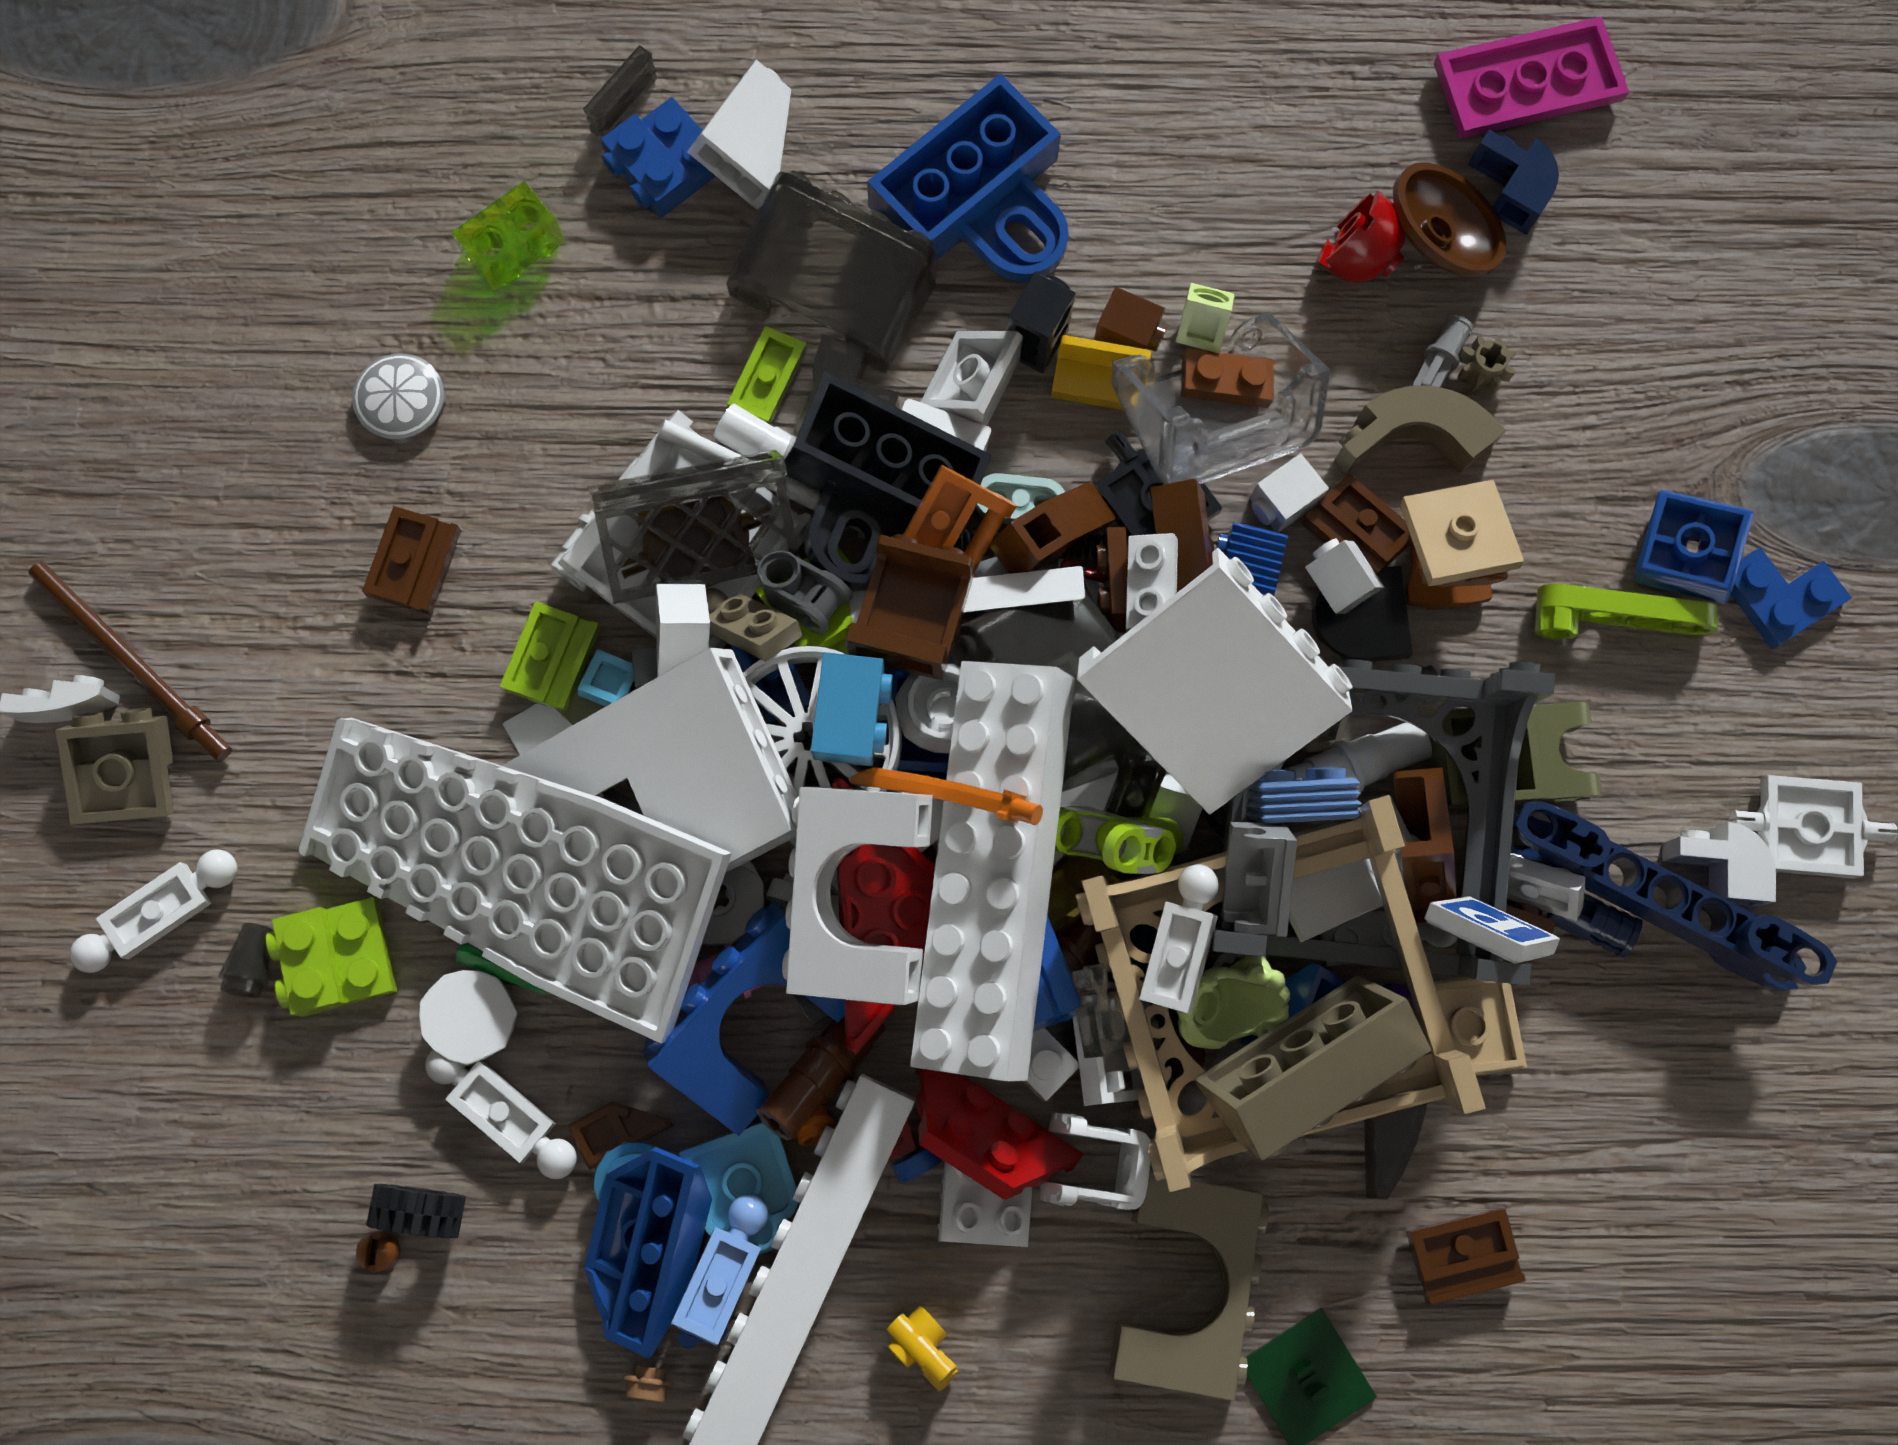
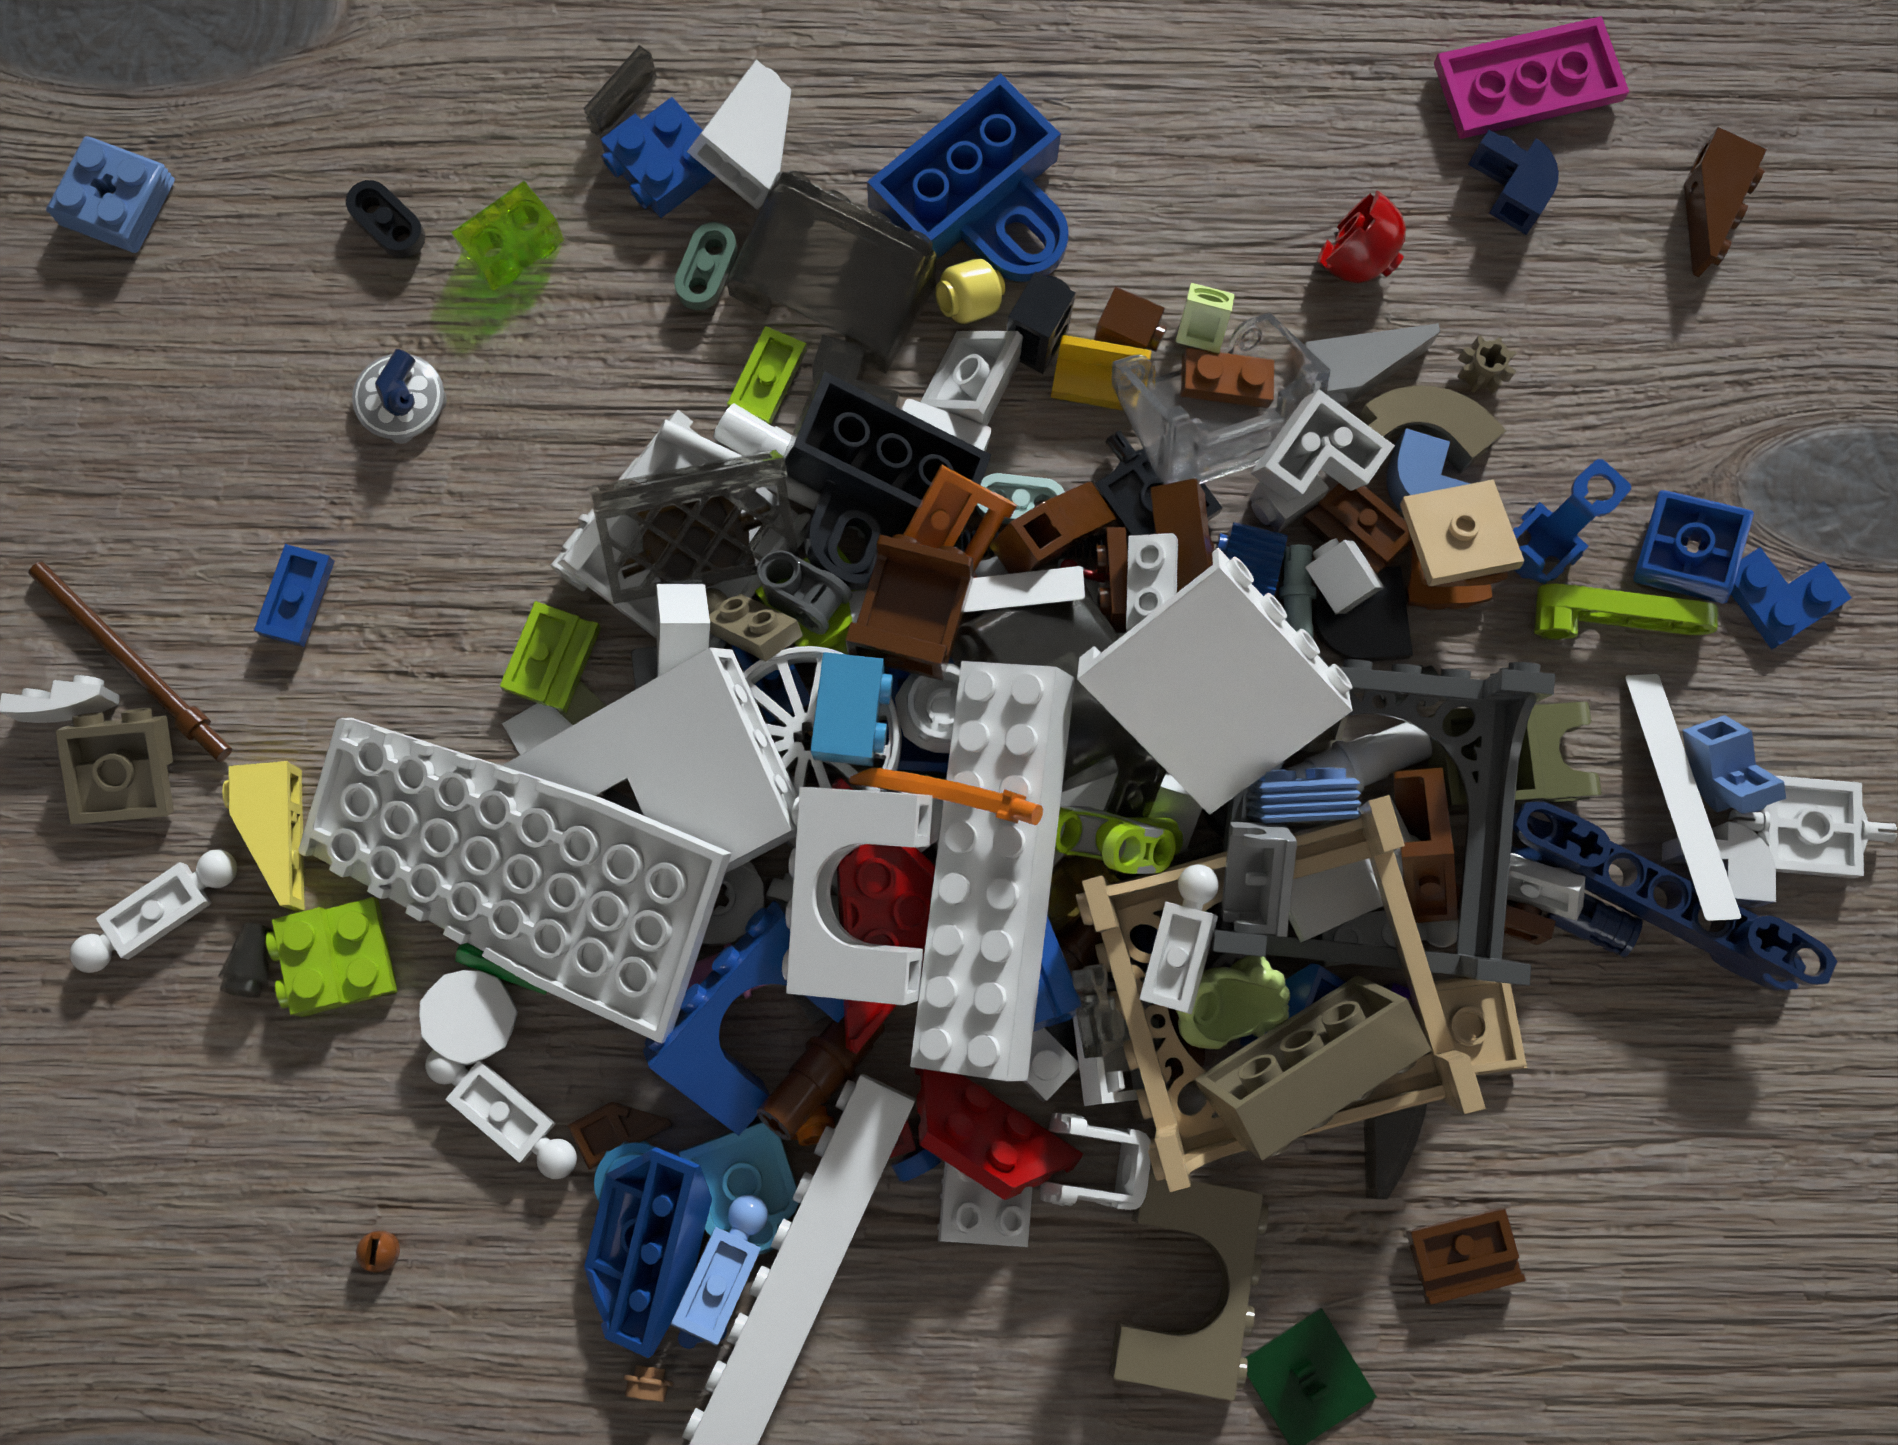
(86, 198): none -> medium blue brick
(269, 816): none -> light yellow slope
(294, 595): none -> blue plate
(387, 221): none -> black plate
(391, 384): none -> dark blue arm
(411, 560): reddish brown plate -> none
(416, 1211): black tyre -> none
(606, 679): medium azure plate -> none
(705, 269): none -> sand green plate
(916, 1342): yellow plate -> none
(970, 291): none -> light yellow head
(1298, 588): none -> light aqua pin
(1324, 438): none -> white brick
(1369, 358): none -> light grey slope
(1417, 466): none -> medium blue brick
(1444, 353): light grey axle -> none
(1448, 220): reddish brown dish -> none
(1491, 929): white tile -> none
(1557, 531): none -> blue piece
(1683, 798): none -> white sticker
(1715, 192): none -> reddish brown slope
(1726, 767): none -> medium blue brick

